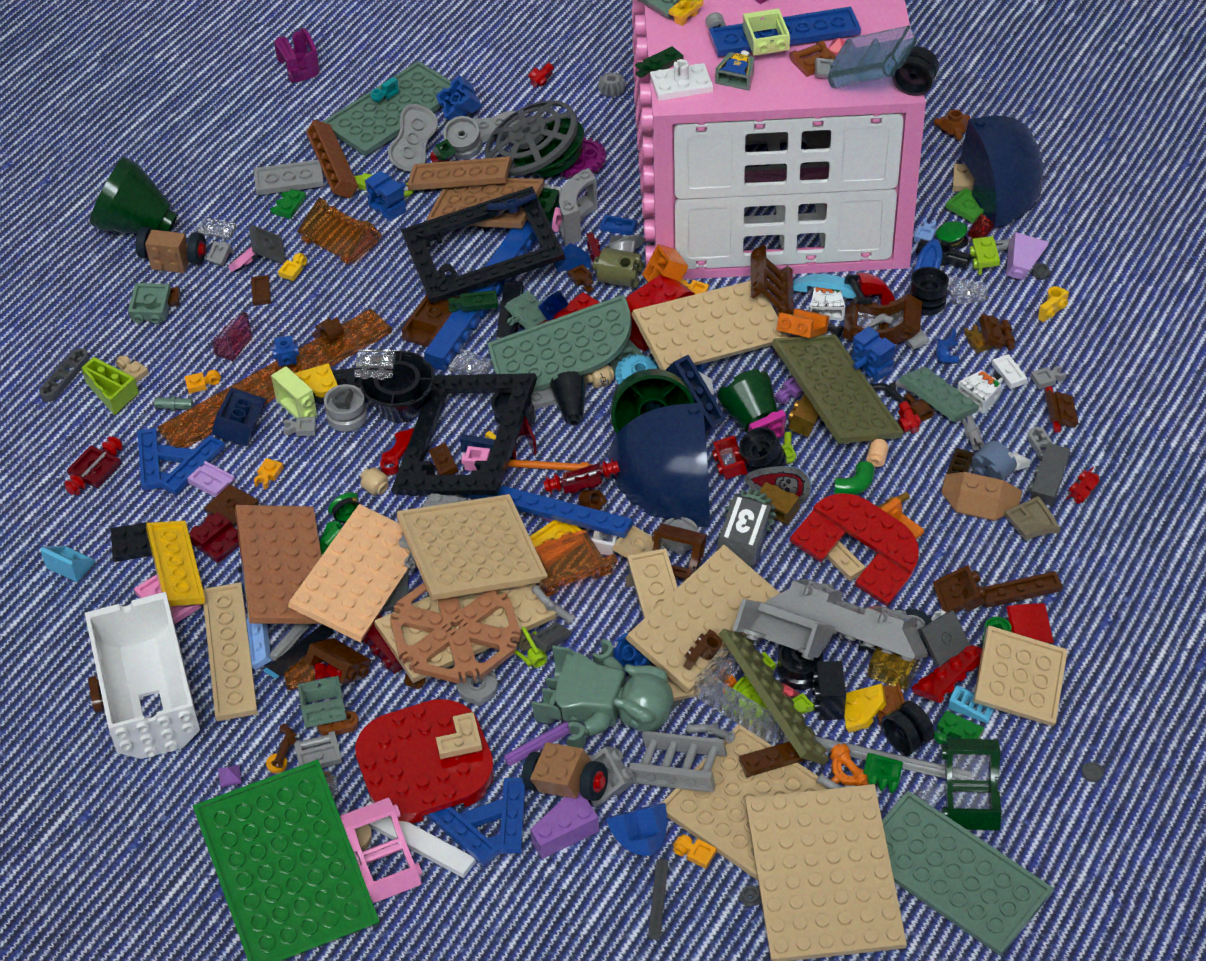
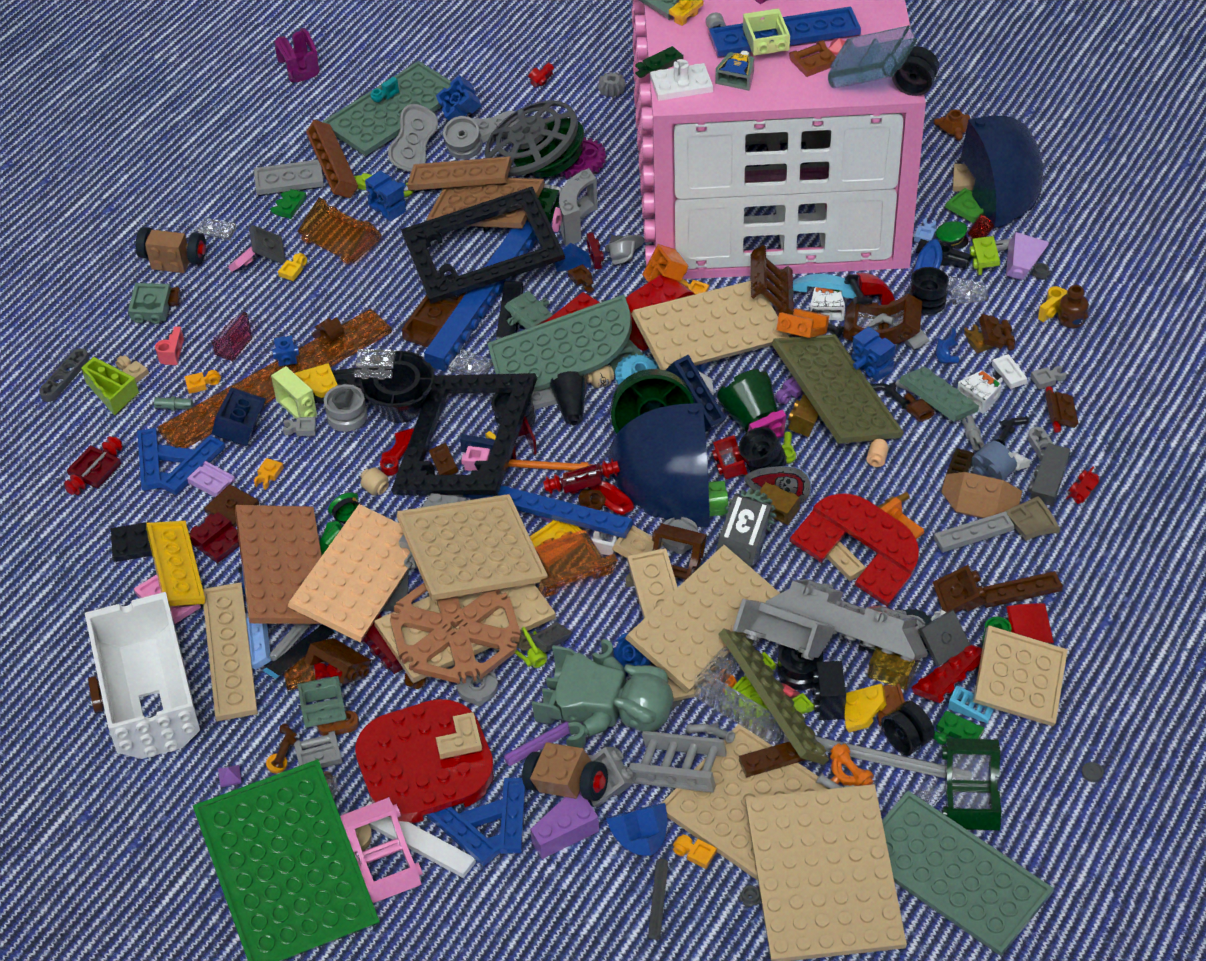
(66, 561): medium azure slope -> none
(131, 202): dark green cone -> none
(169, 350): none -> coral plate
(219, 253): light grey bracket -> none
(261, 290): reddish brown tile -> none
(442, 152): dark green leg -> none
(474, 301): dark green plate -> none
(512, 204): dark blue piece -> none
(551, 605): light grey piece -> none
(552, 304): clear blue slope -> none
(615, 498): none -> red piece
(618, 225): blue tile -> none
(618, 267): olive cylinder -> none
(706, 647): reddish brown plate -> none
(717, 498): none -> bright green plate
(822, 67): light grey tile -> none
(859, 482): green cylinder -> none
(883, 771): green plate -> none
(908, 420): red plate -> none
(973, 532): none -> light grey plate
(1007, 427): none -> black piece
(1073, 308): none -> reddish brown piece

